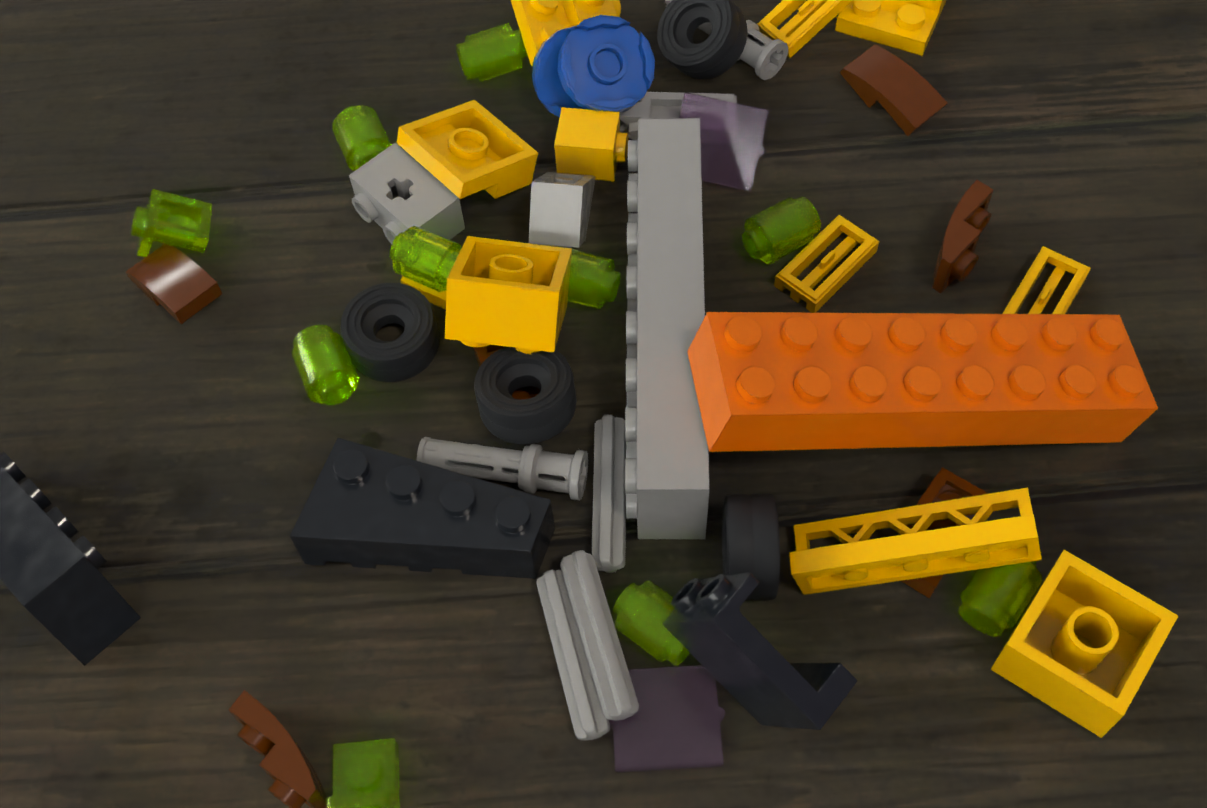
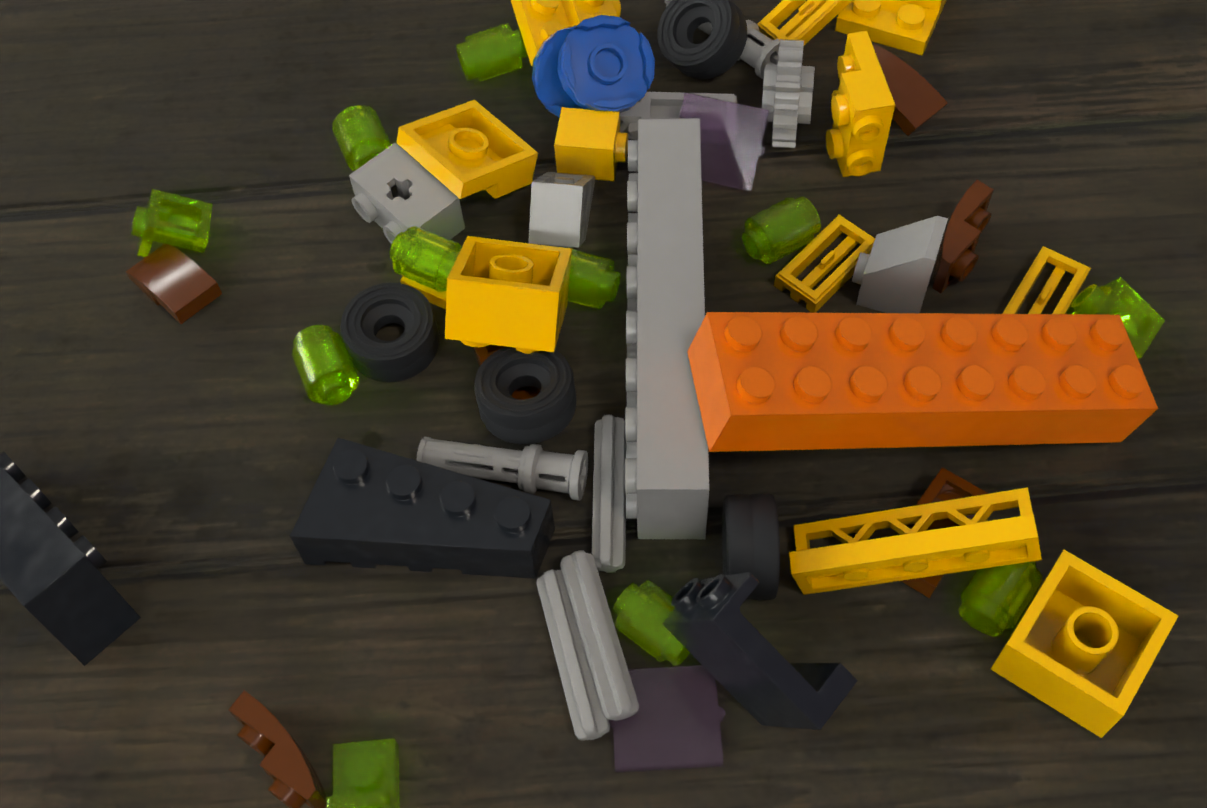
(788, 93): none -> light grey gear
(860, 109): none -> yellow plate
(899, 267): none -> light grey slope
(1121, 299): none -> clear neon green bracket

